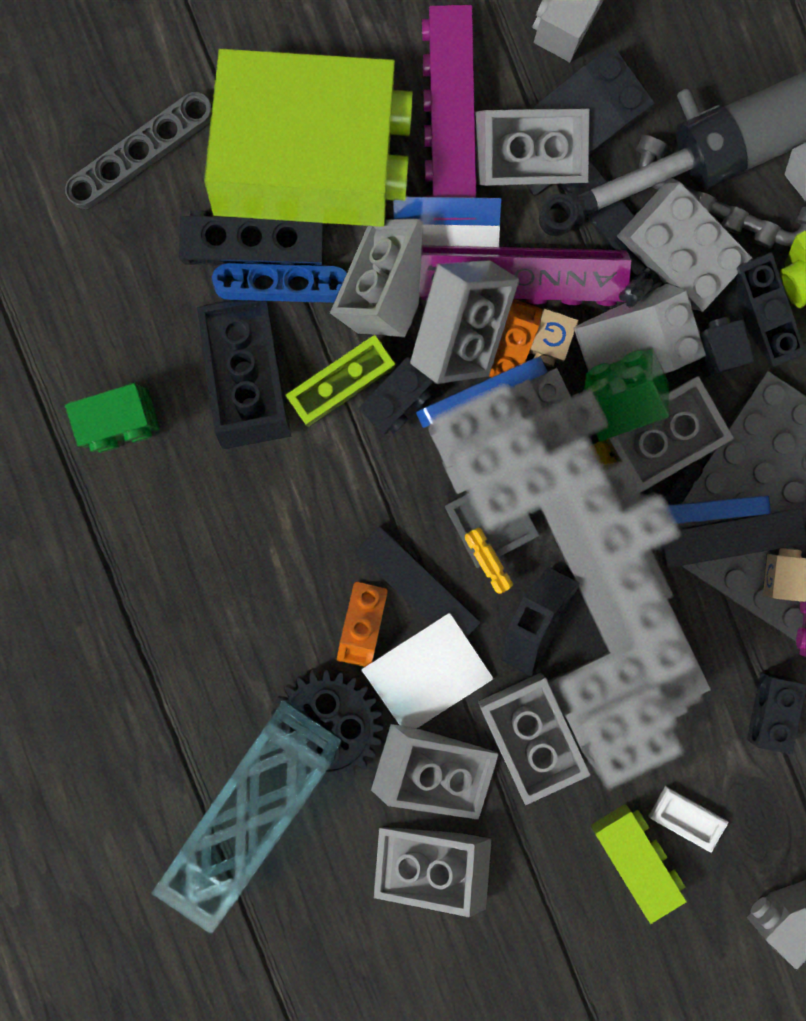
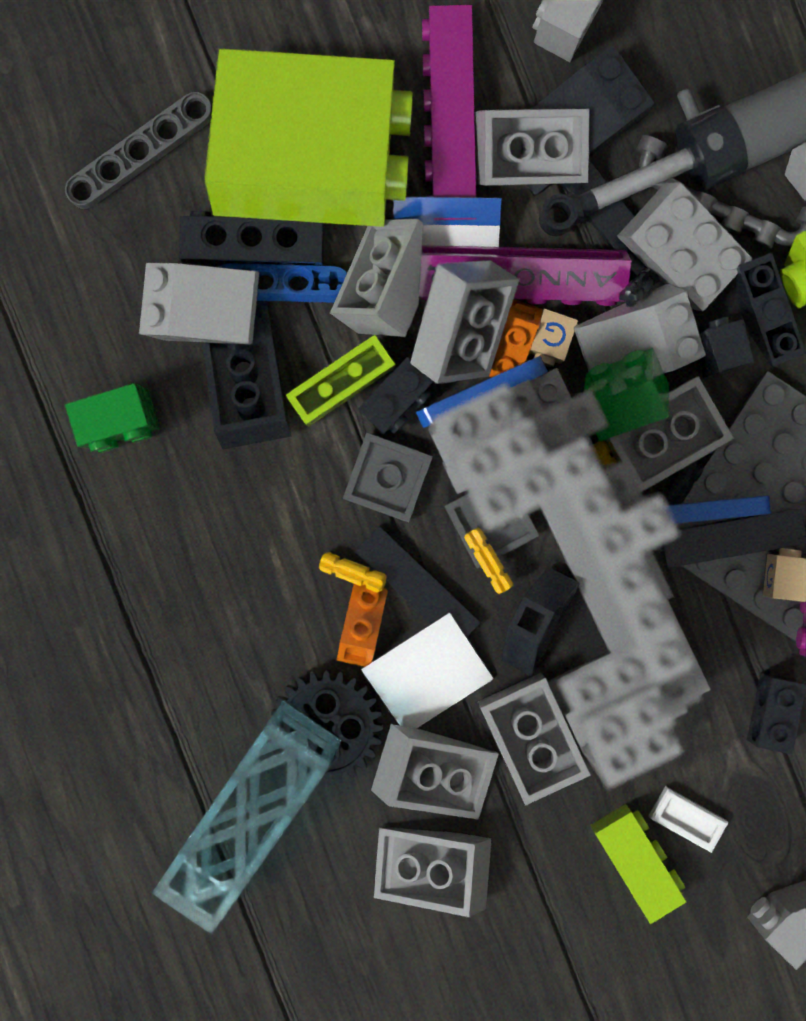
(198, 303): none -> light grey slope
(352, 572): none -> yellow axle
(387, 477): none -> dark grey plate

